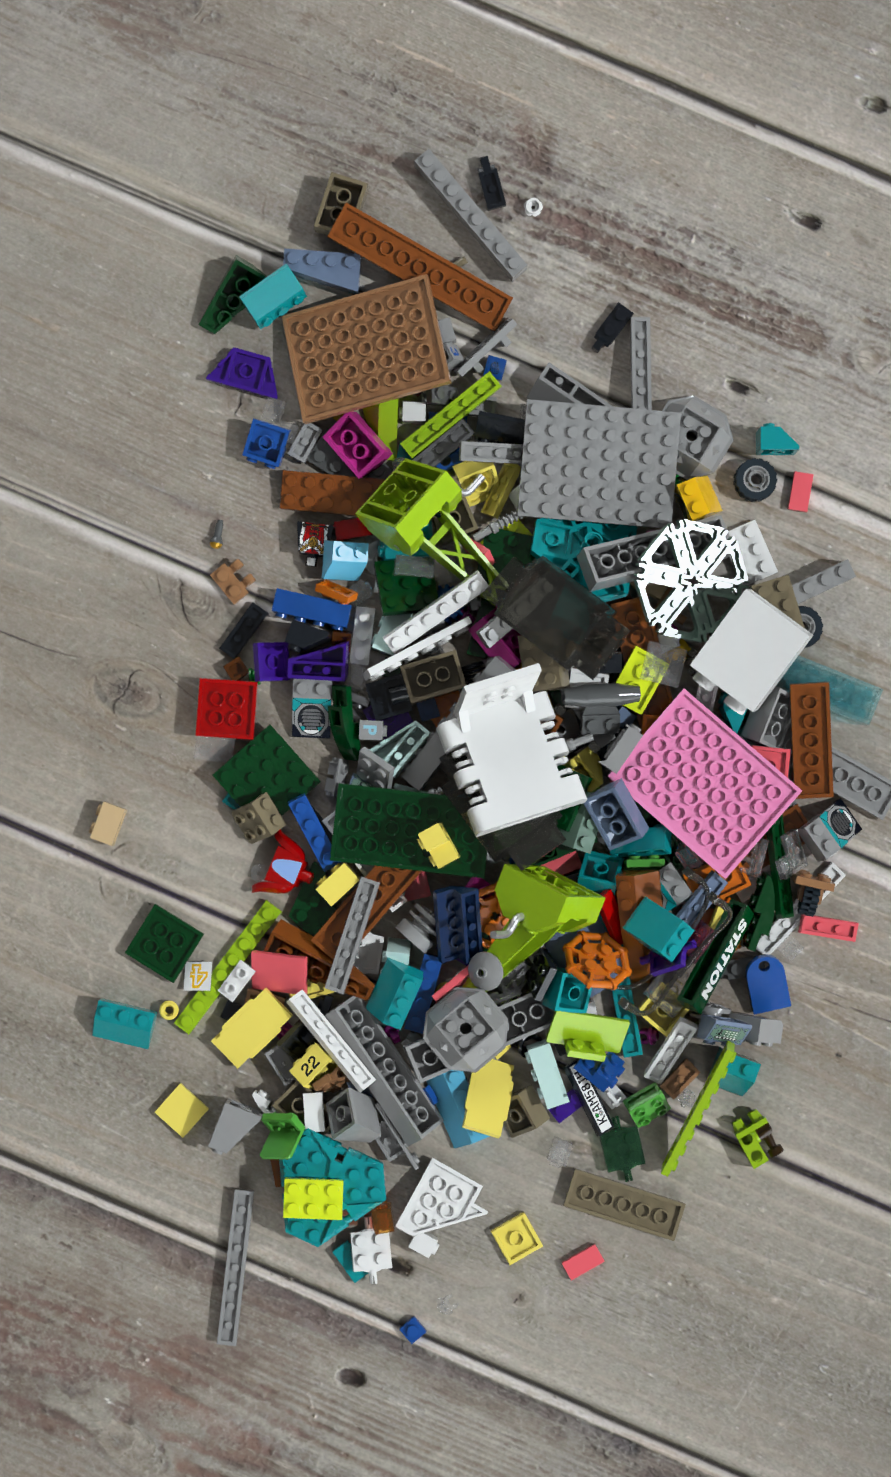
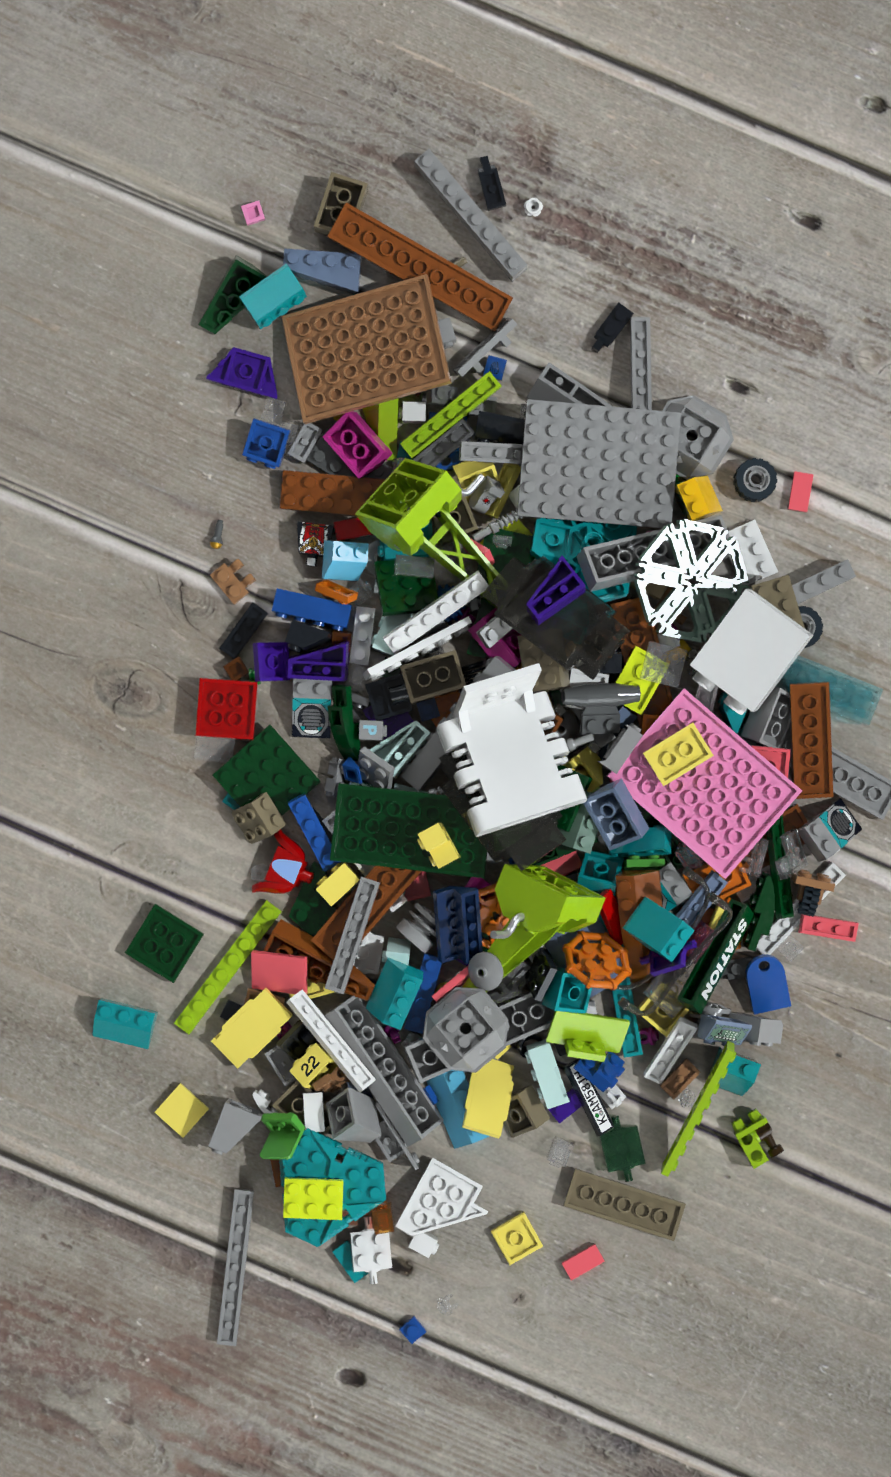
(108, 823): tan brick -> none
(164, 1014): light yellow plate -> none
(197, 976): white sticker -> none
(236, 980): white hinge -> none
(253, 213): none -> bright pink plate
(325, 1004): black bracket -> none
(351, 771): none -> blue slope
(453, 356): light grey brick -> none
(485, 495): none -> light grey leg
(501, 541): none -> clear plate
(555, 592): none -> dark purple wedge
(647, 1105): bright green bracket -> none
(678, 754): none -> light yellow plate
(774, 441): teal slope -> none

